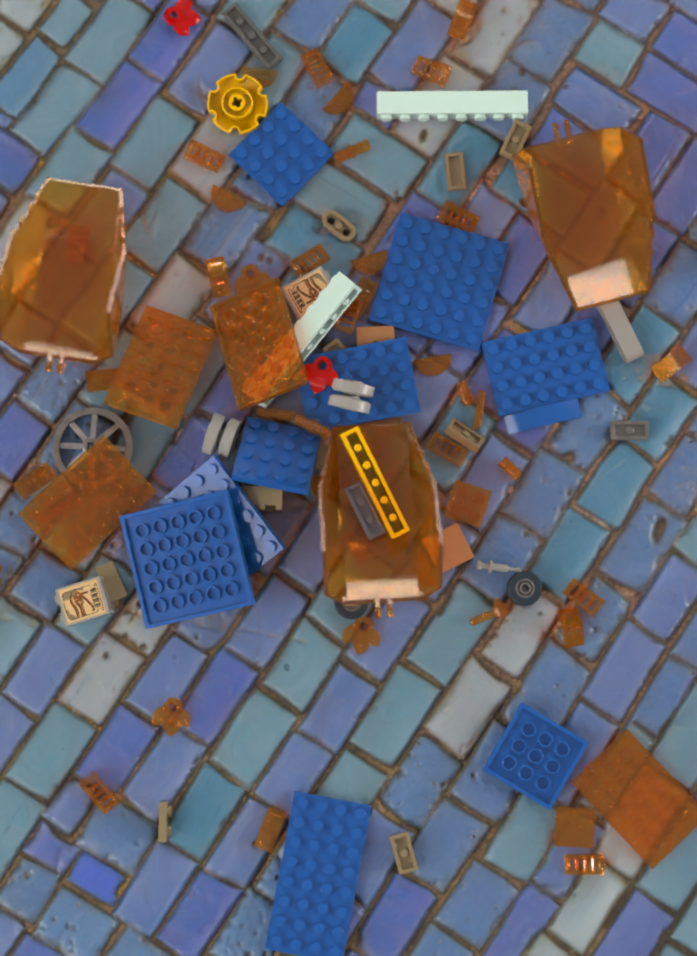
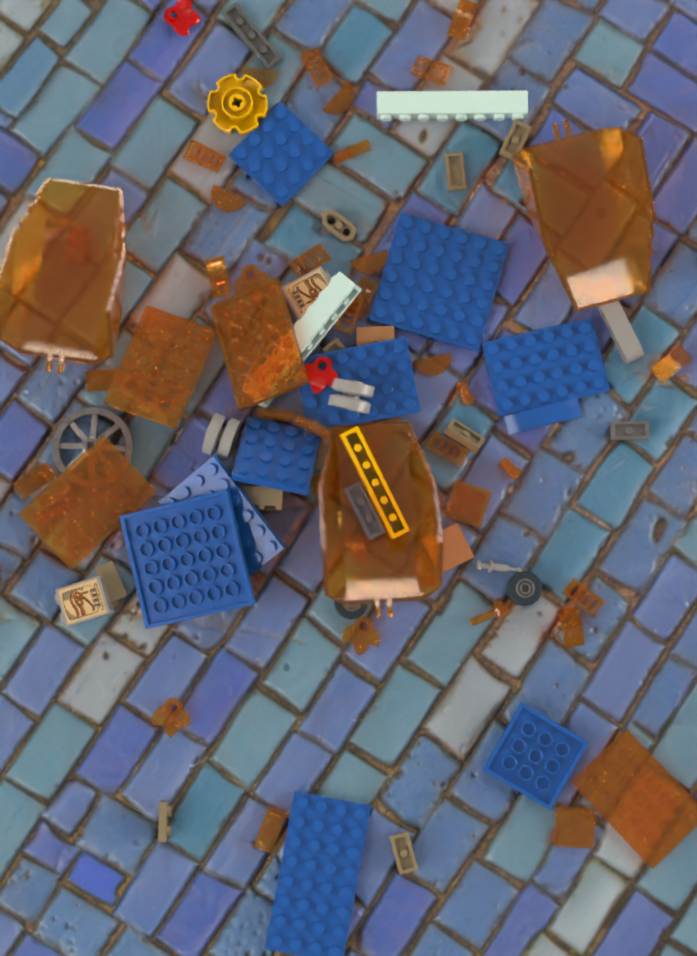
(90, 777): clear orange slope -> none
(460, 211): clear orange slope -> none
(478, 413): clear orange tile -> none
(602, 867): clear orange slope -> none

